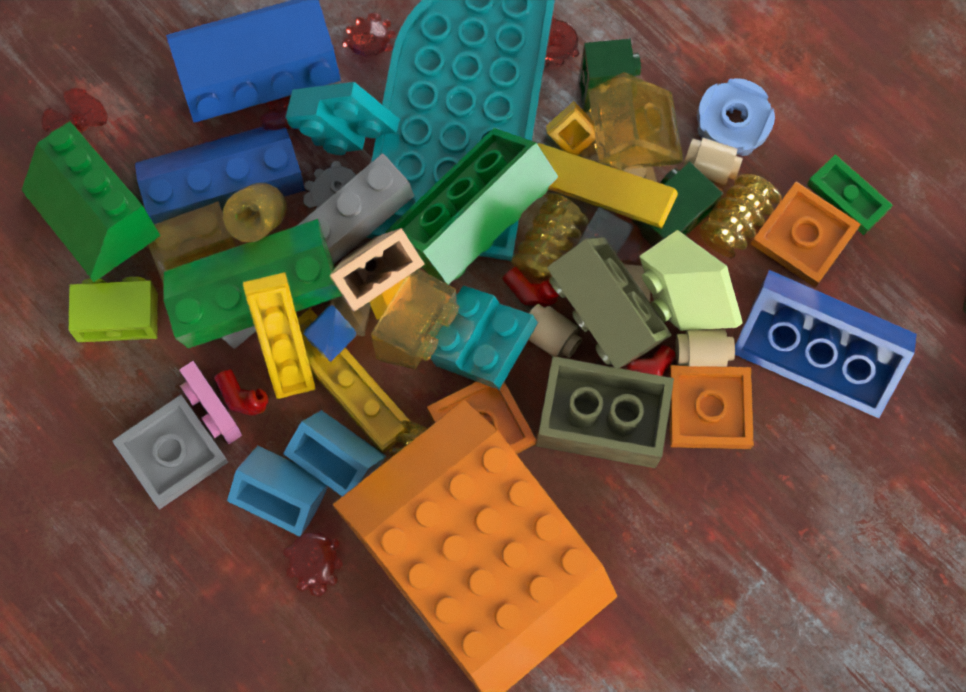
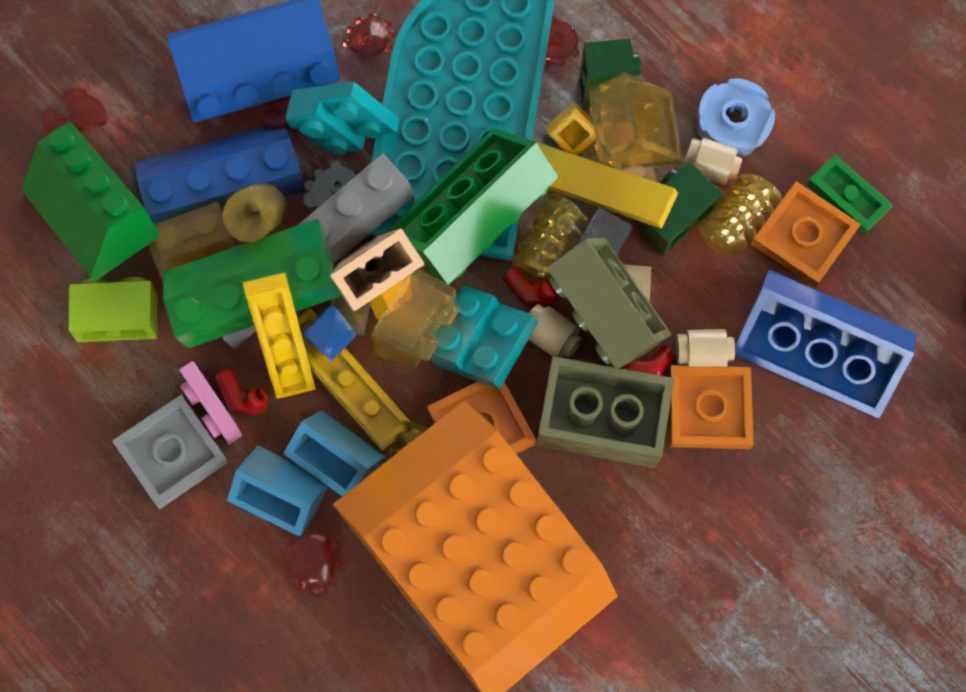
(689, 285): yellowish green slope -> none

